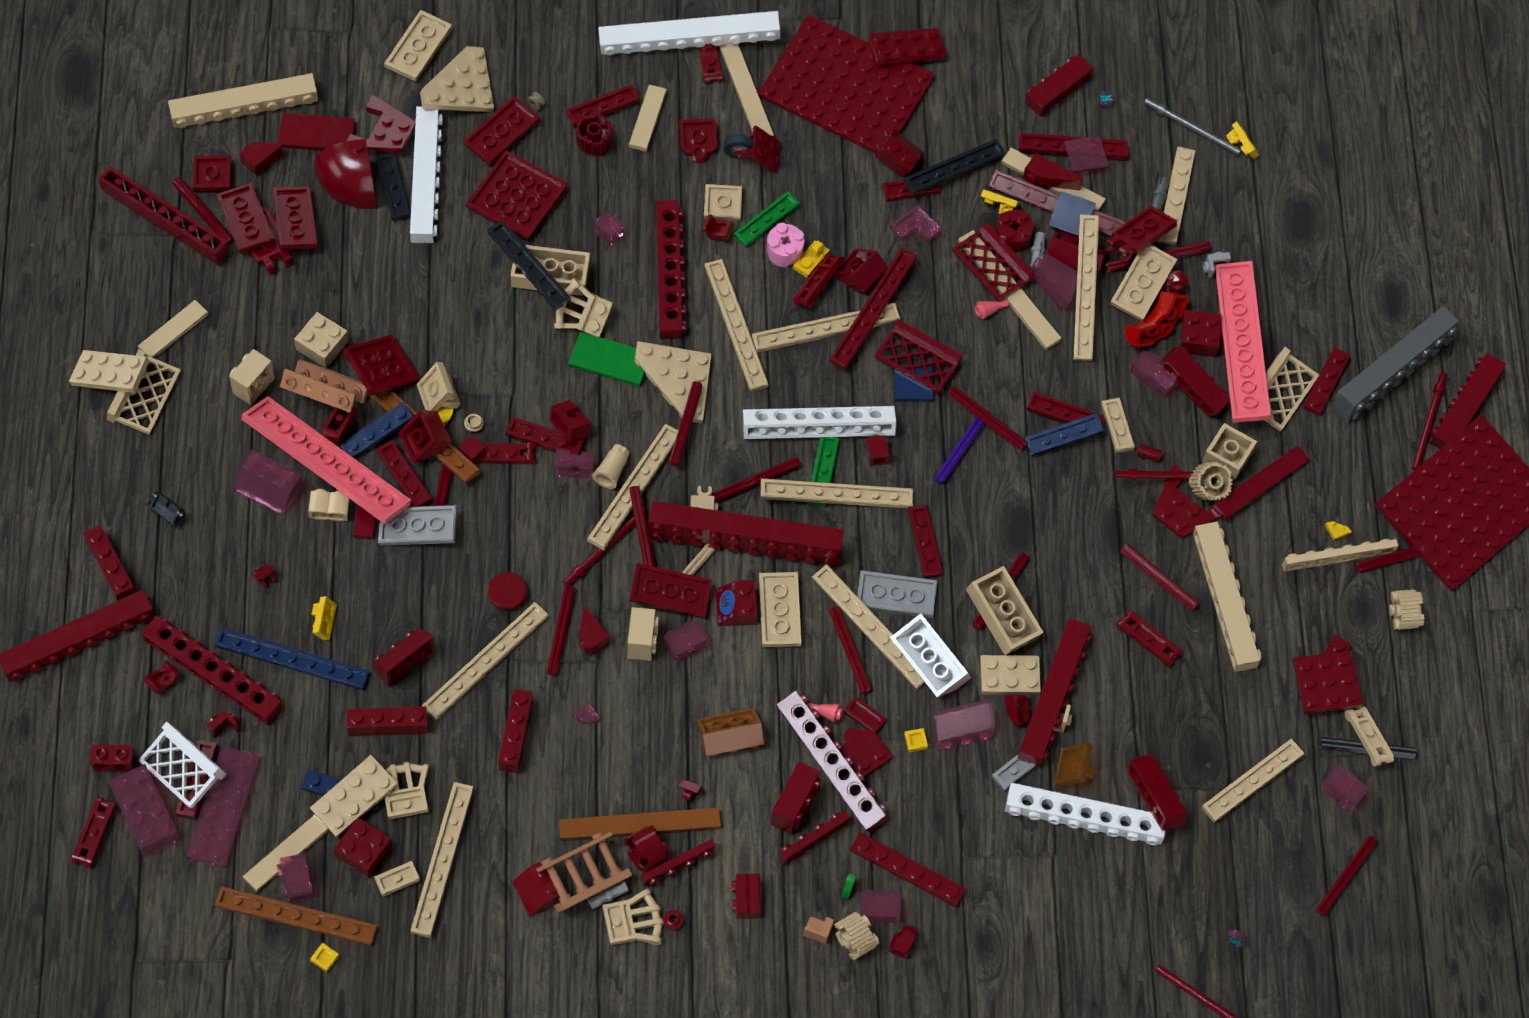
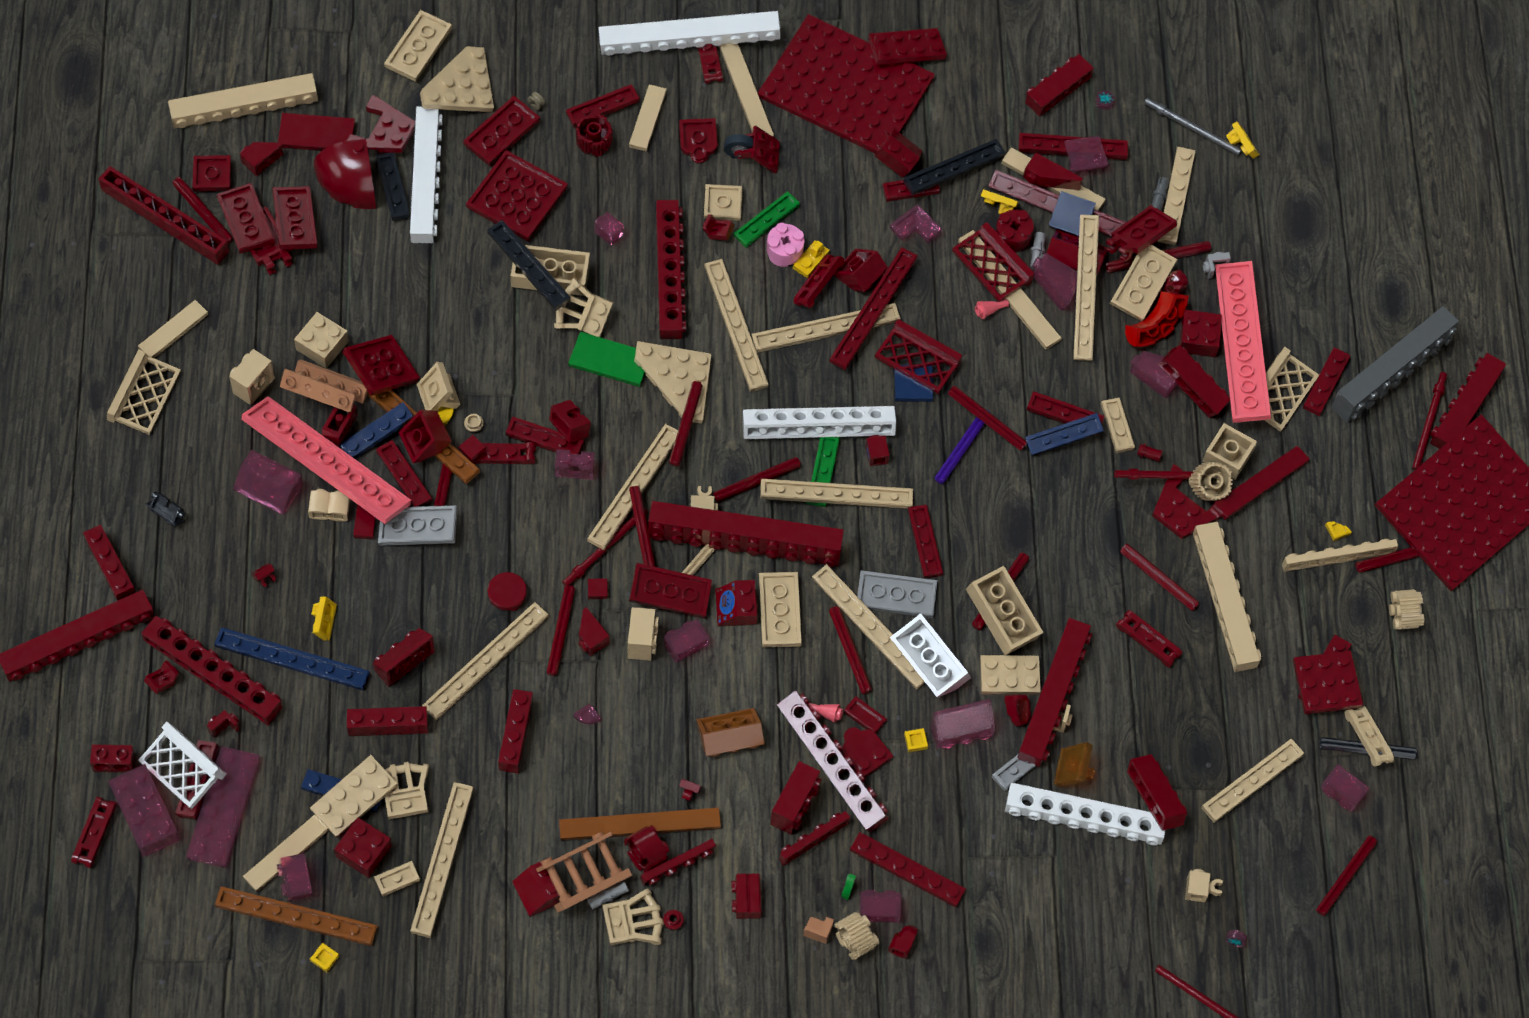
(109, 371): tan plate -> none
(597, 588): none -> dark red tile
(611, 467): tan plant -> none
(1199, 886): none -> tan brick

